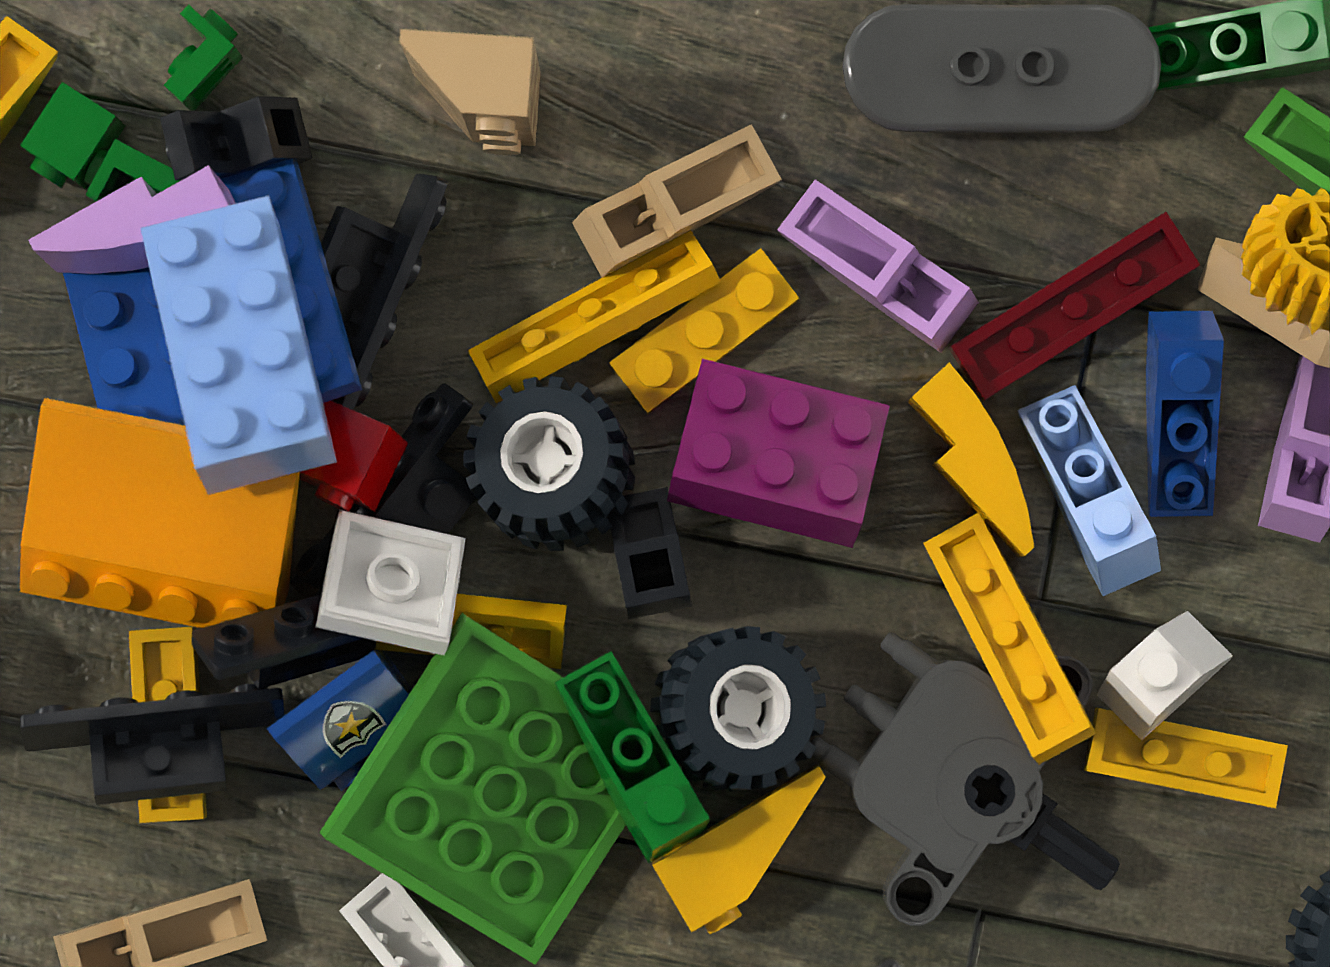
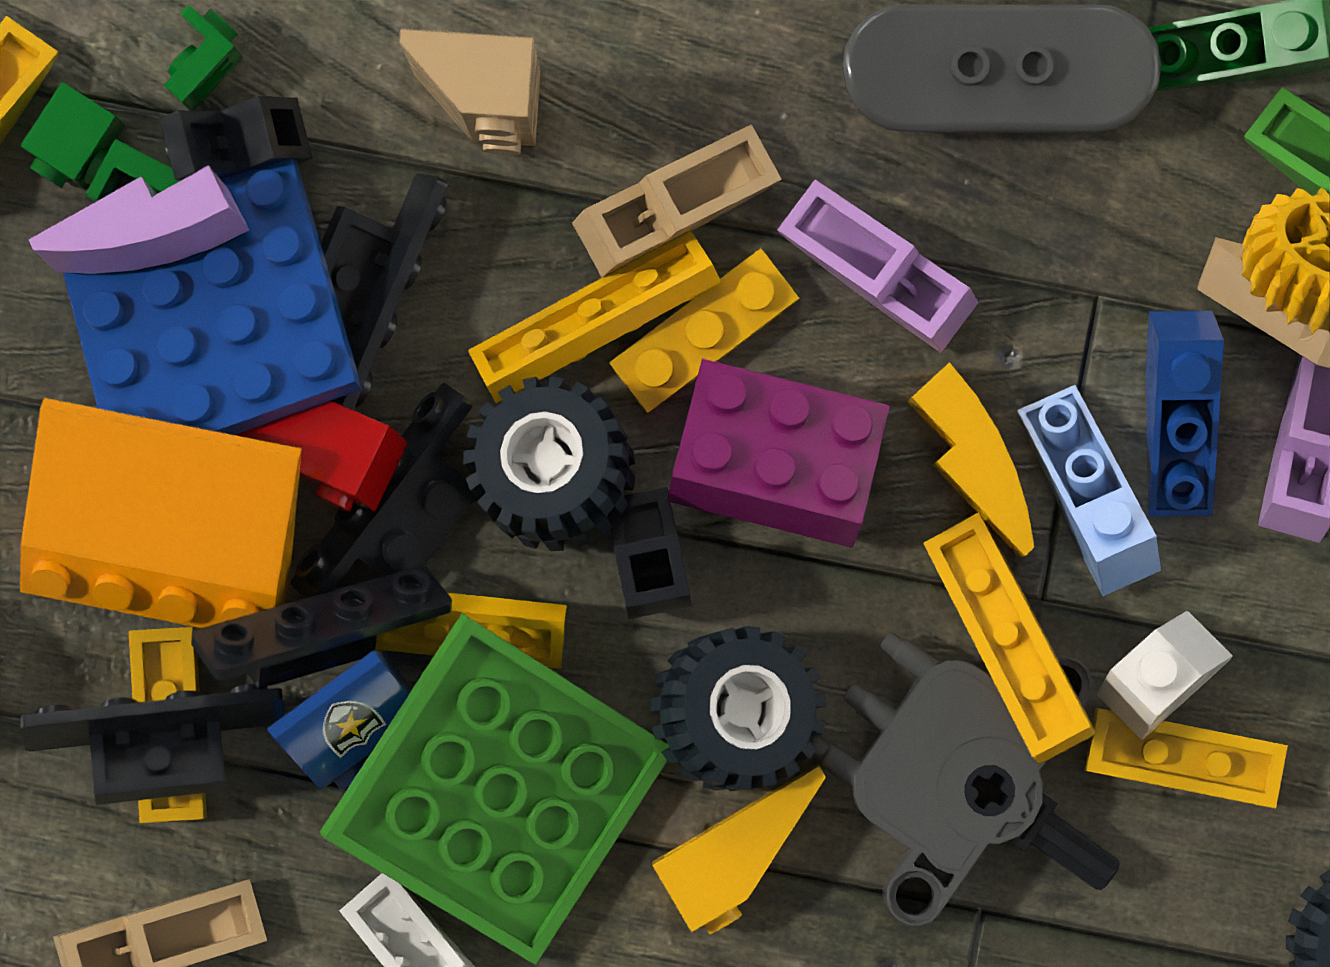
(237, 345): light blue brick -> none
(391, 582): white tile -> none
(632, 758): green slope -> none
(1074, 306): dark red plate -> none

